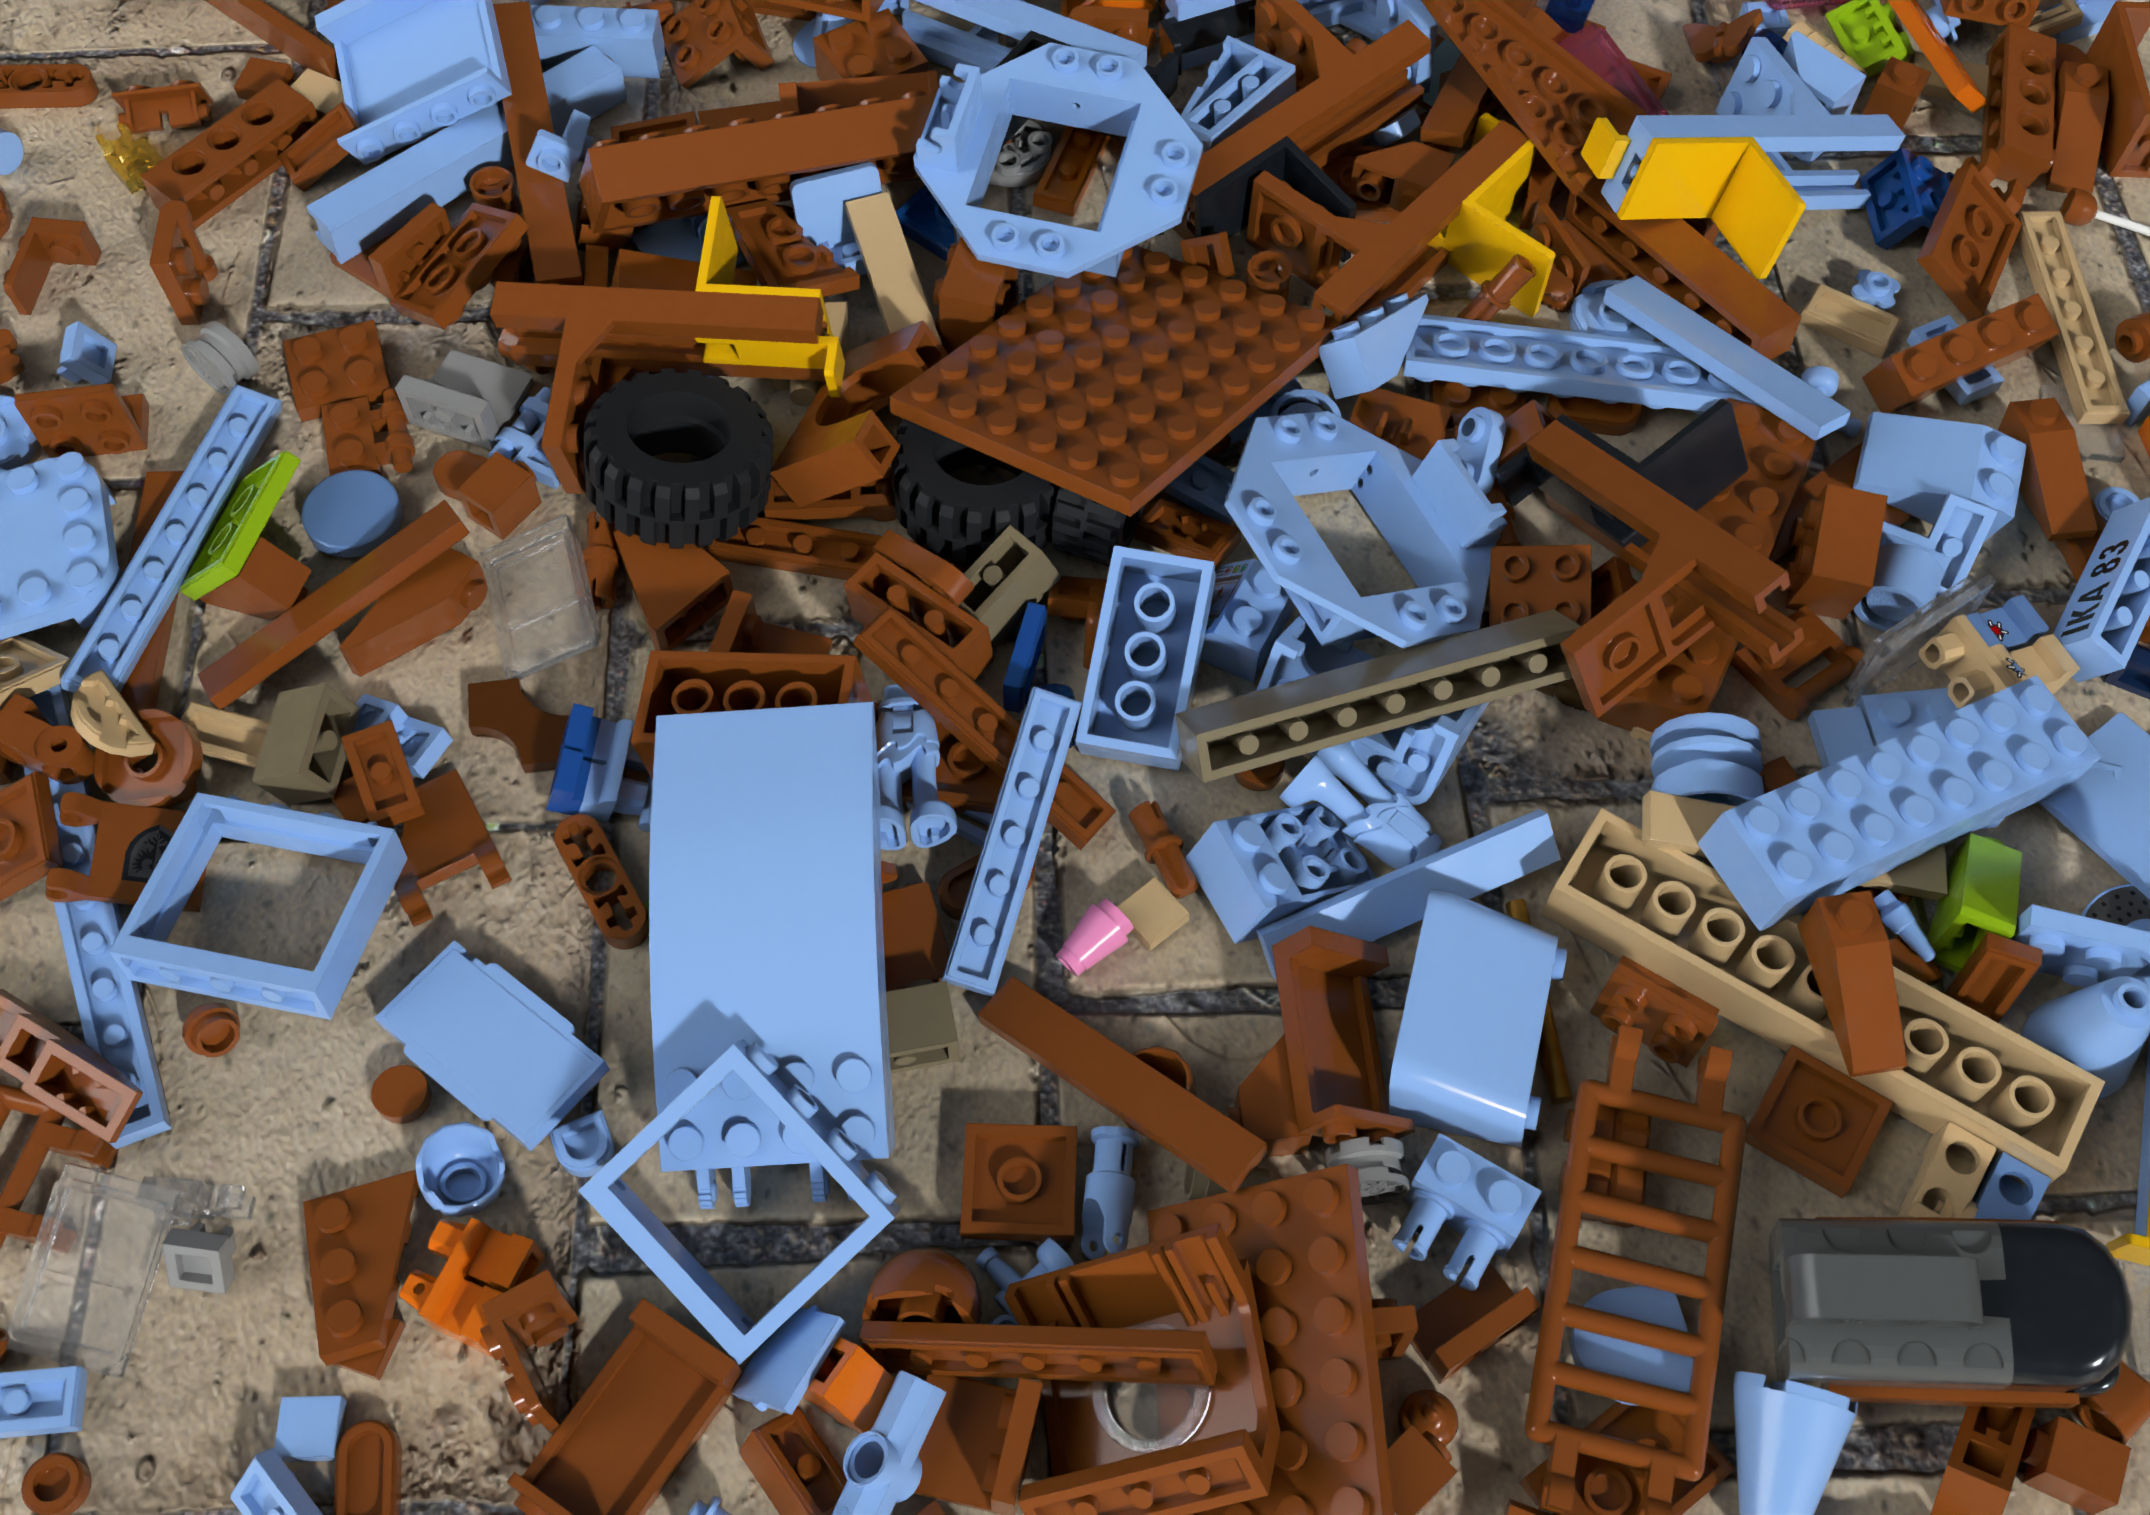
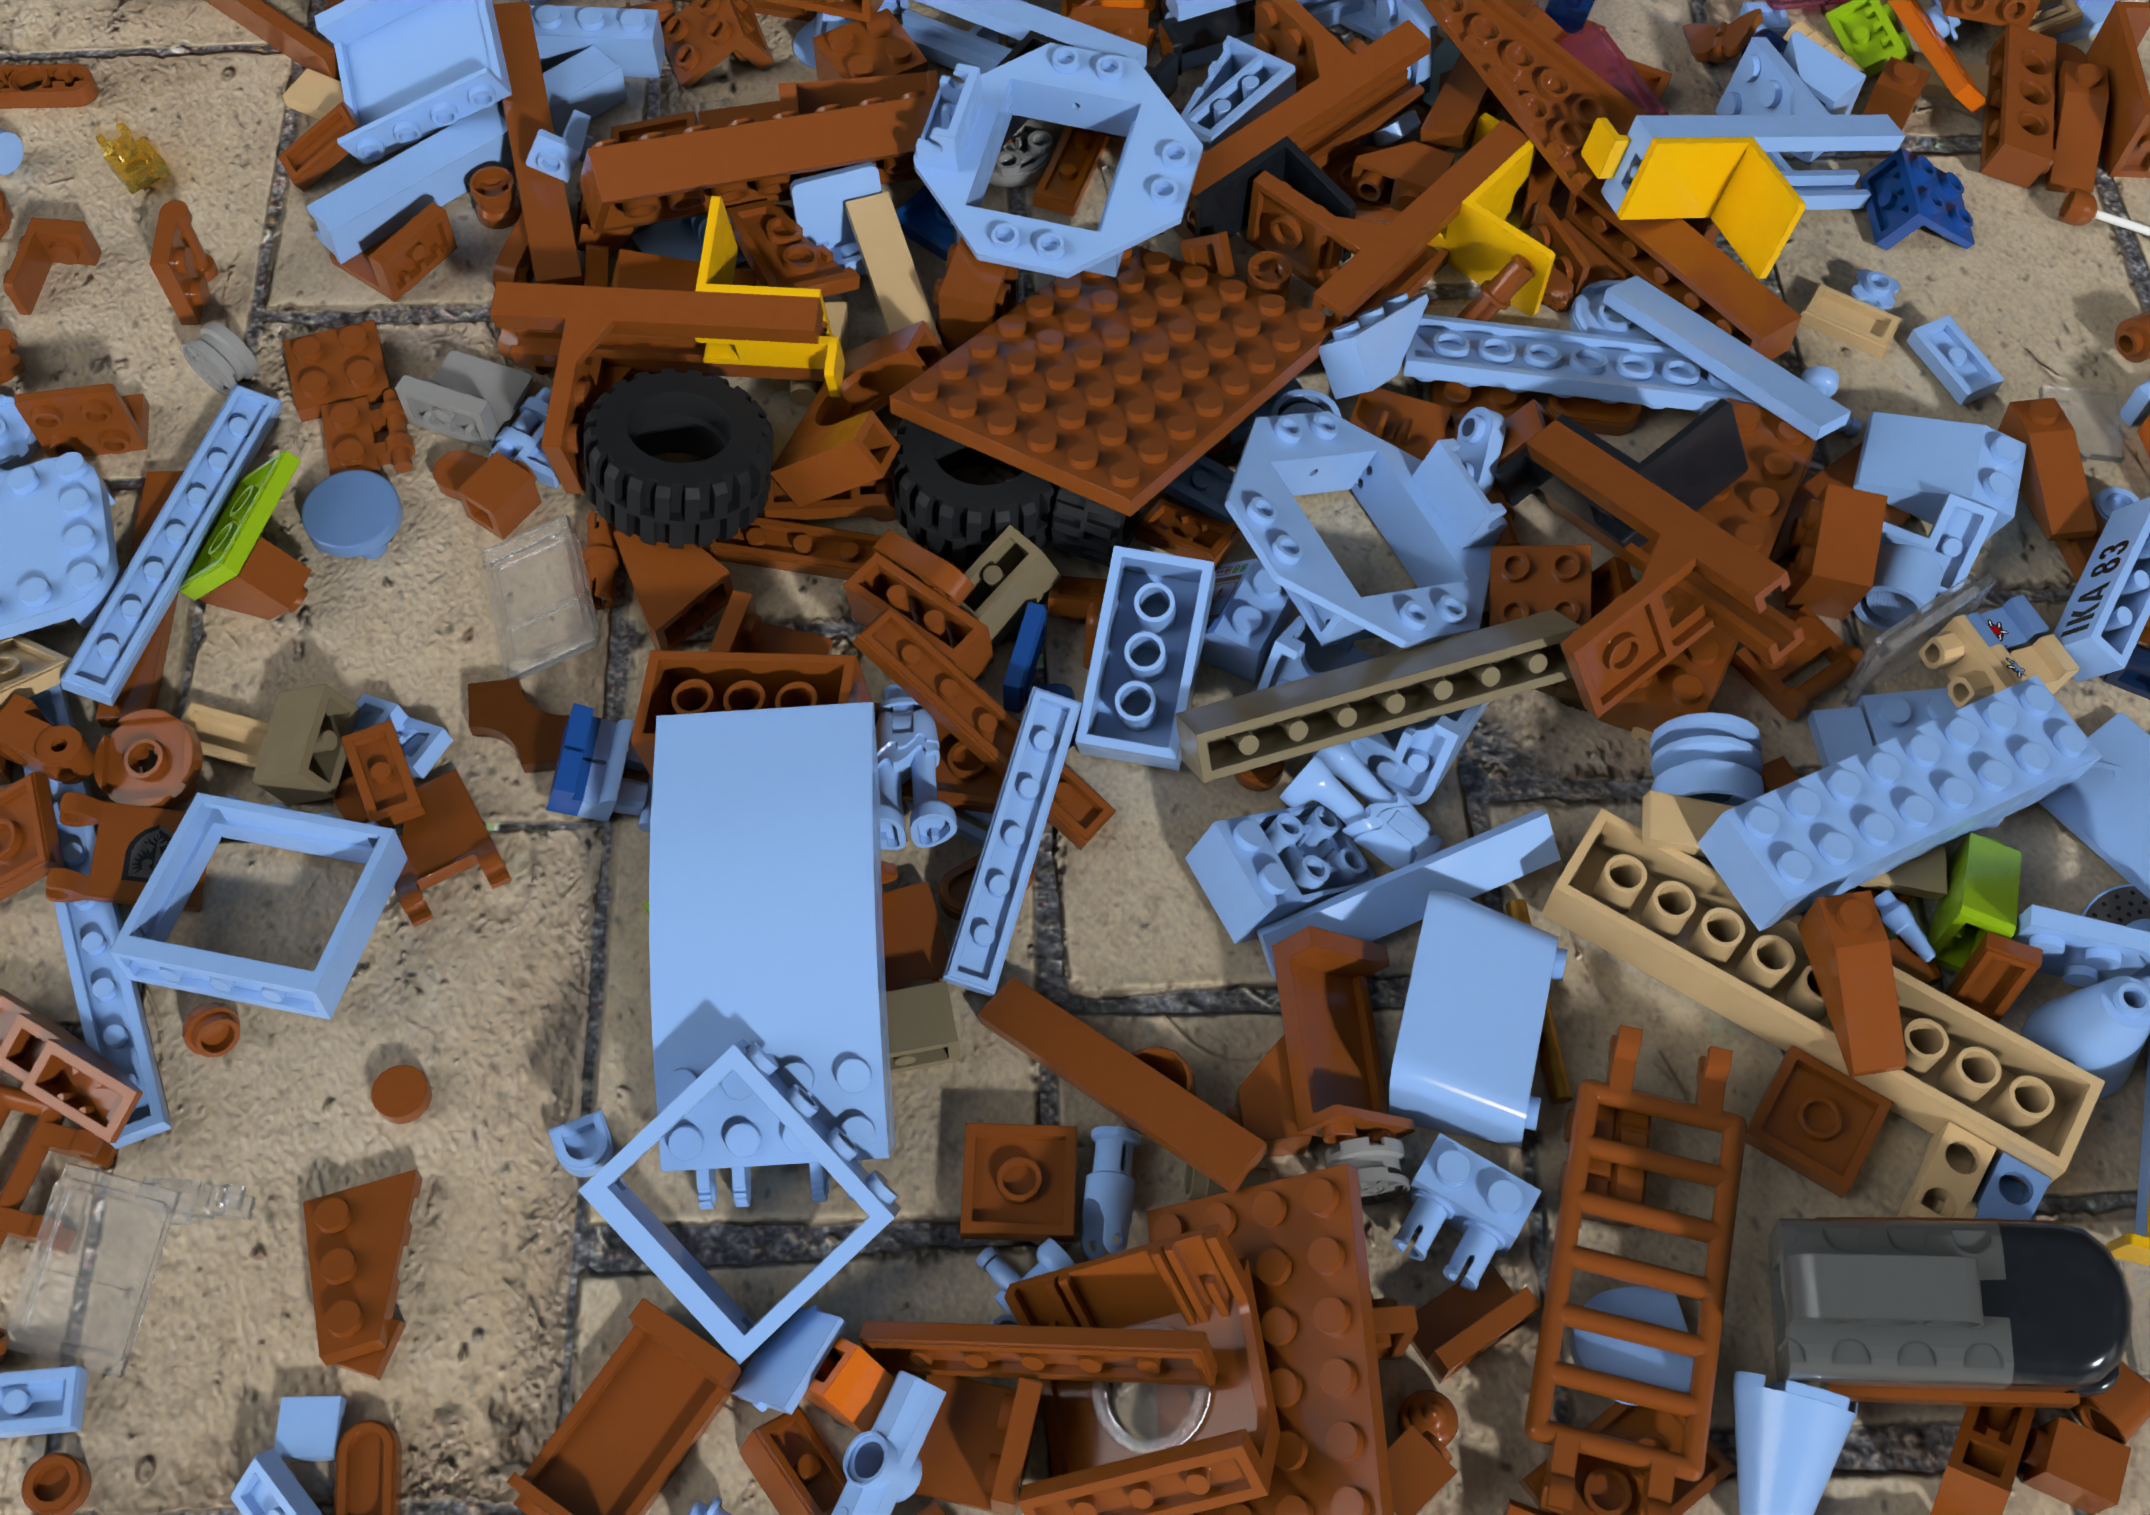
(86, 355): light blue tile -> none
(107, 720): tan tile -> none
(183, 101): dark orange hinge -> none
(200, 1259): light grey tile -> none
(232, 153): dark orange brick -> none
(259, 74): dark orange tile -> none
(332, 605): dark orange tile -> none
(416, 611): dark orange slope -> none
(460, 265): dark orange plate -> none
(460, 1169): light blue hair -> none
(477, 1269): orange hips -> none
(492, 1044): light blue piece -> none
(517, 1319): dark orange bracket -> none
(601, 902): dark orange beam -> none
(924, 1288): dark orange cylinder -> none
(1094, 937): bright pink cone -> none
(1154, 913): tan tile -> none
(1163, 848): dark orange axle -> none
(1671, 1018): dark orange bracket -> none
(1959, 353): dark orange arch -> none
(1973, 234): dark orange tile -> none
(2081, 344): tan tile -> none

